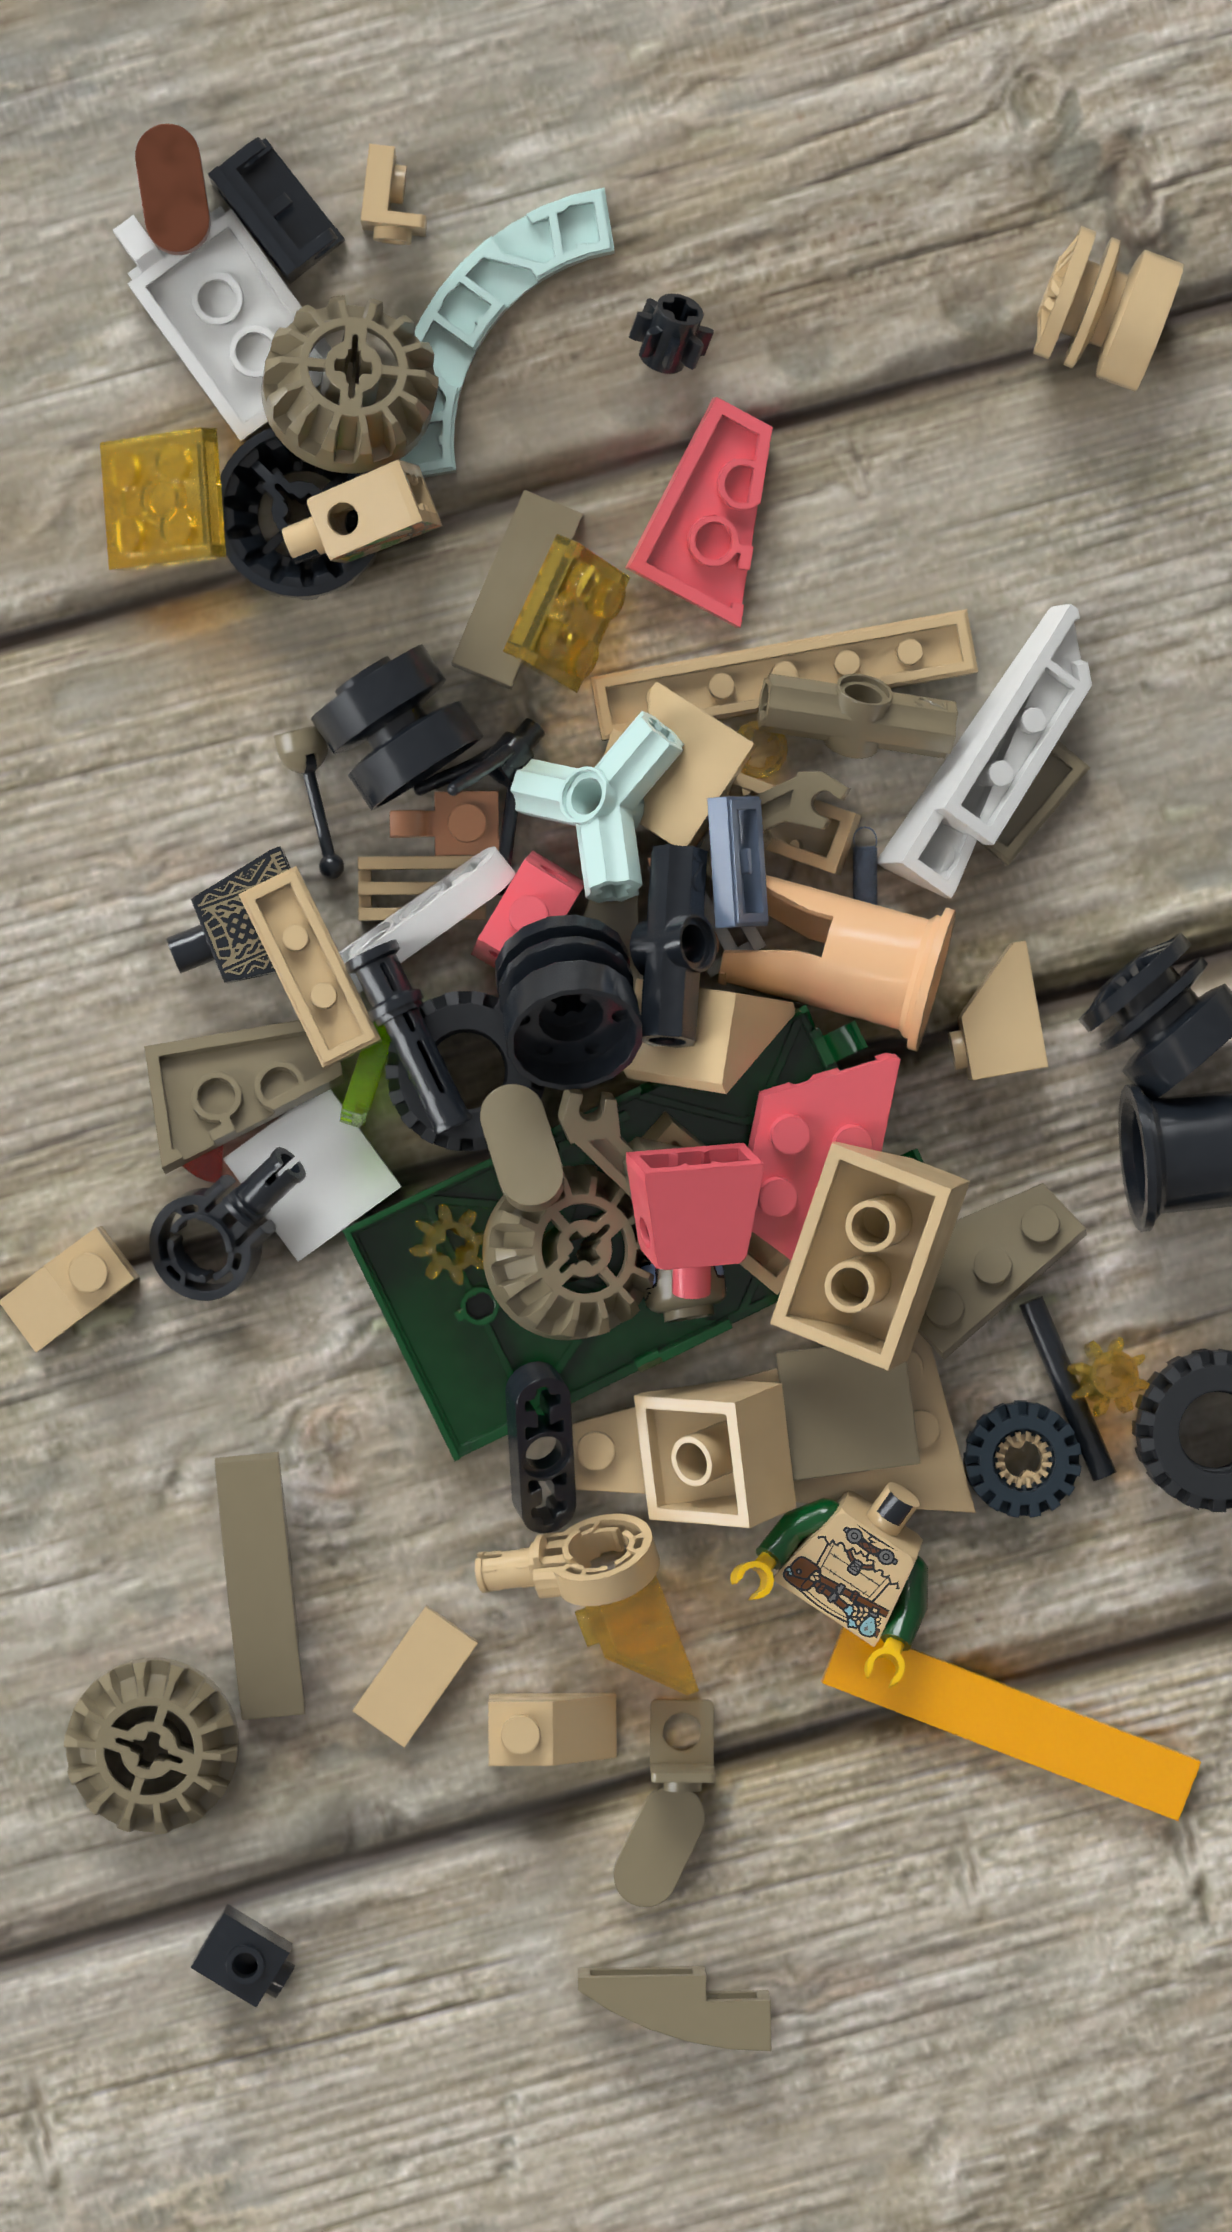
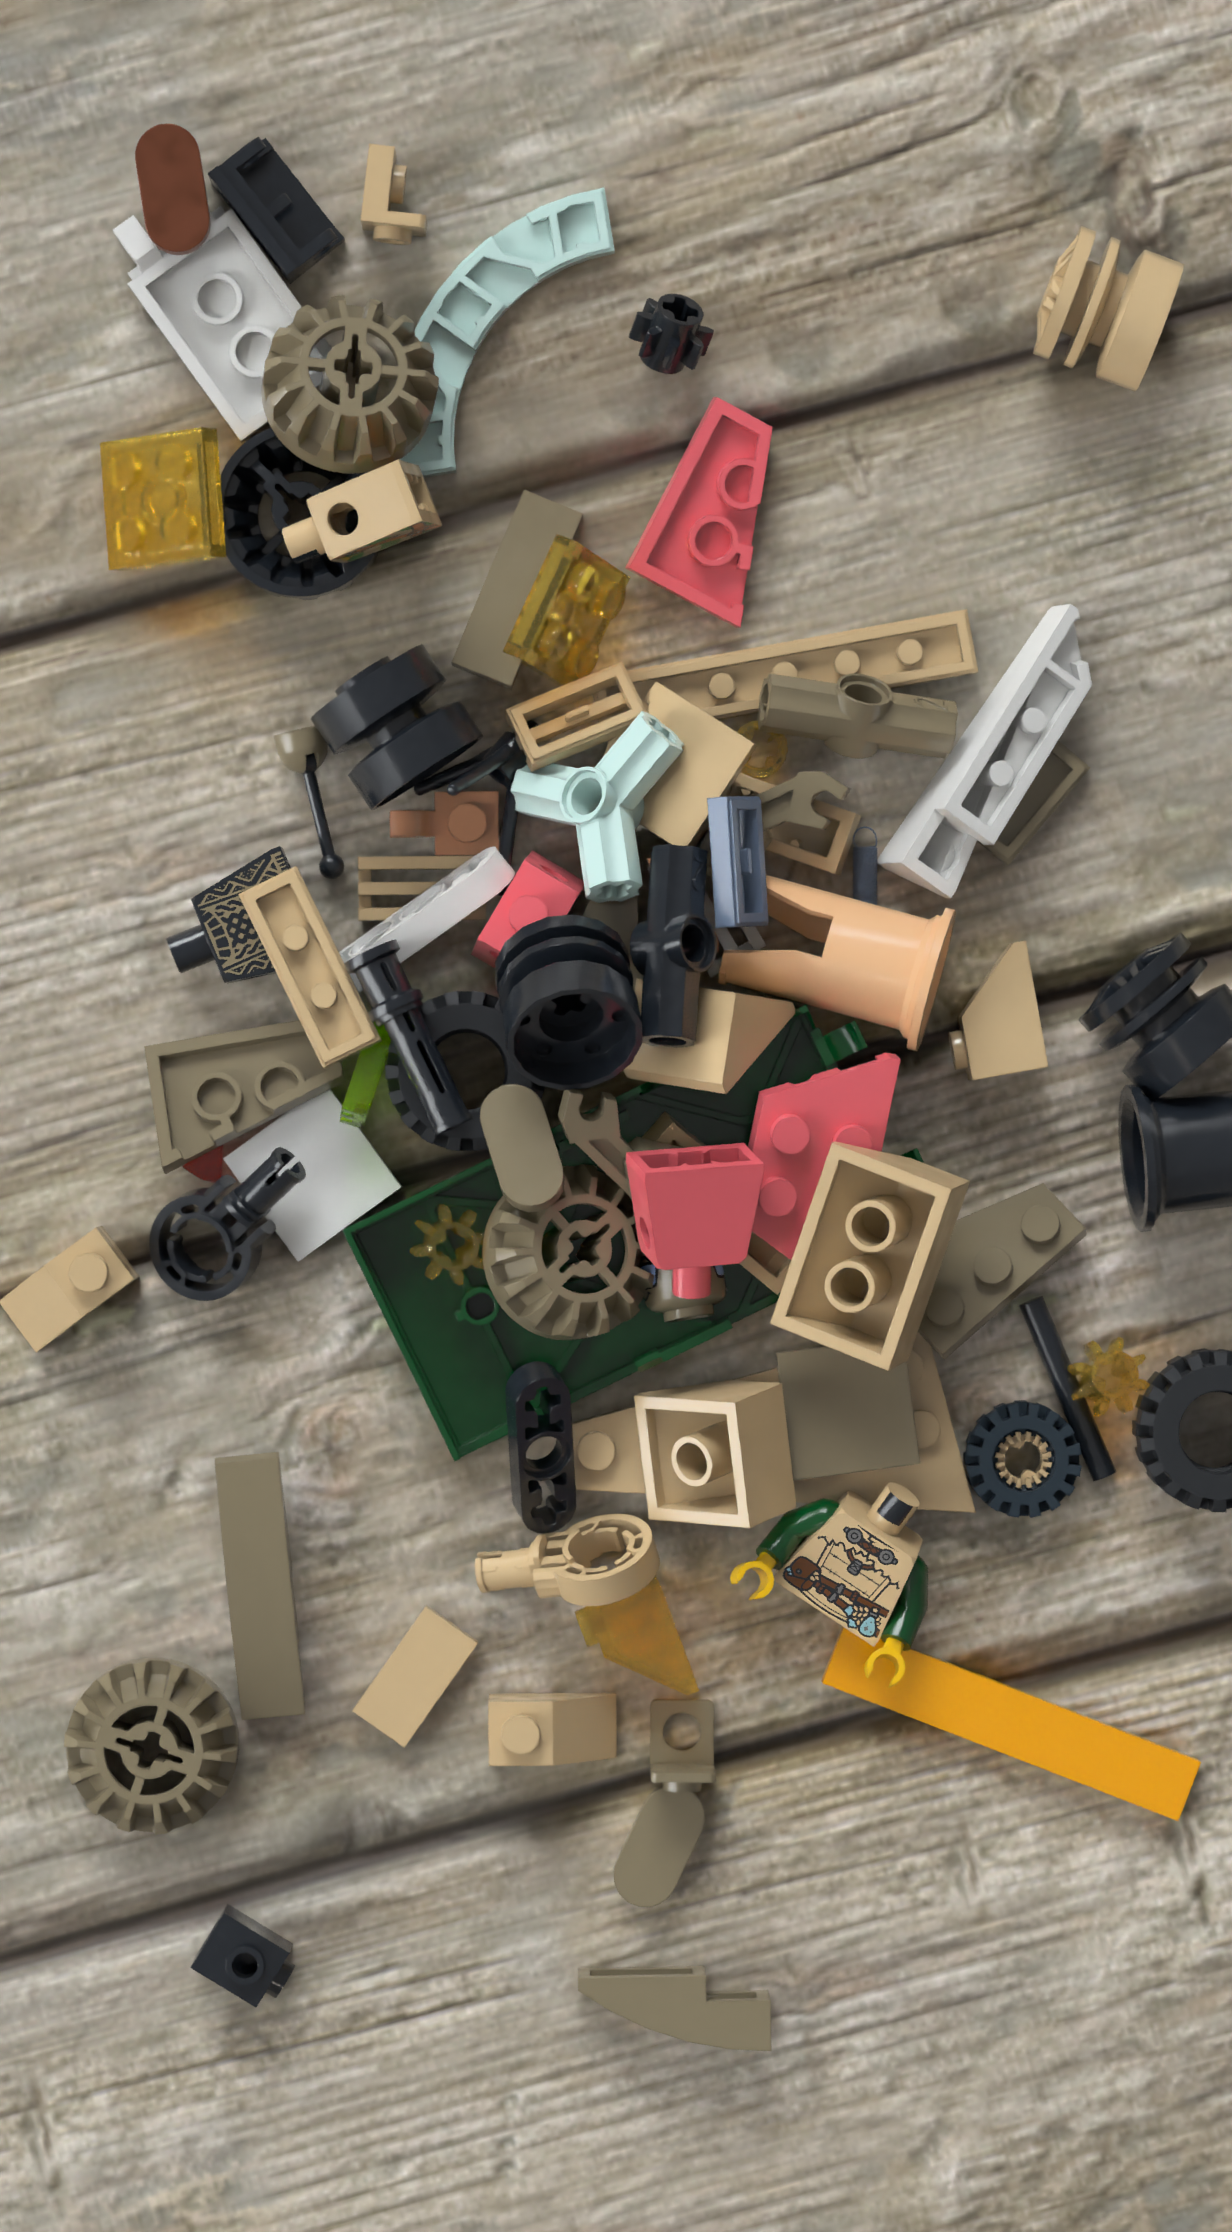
(581, 740): none -> tan tile

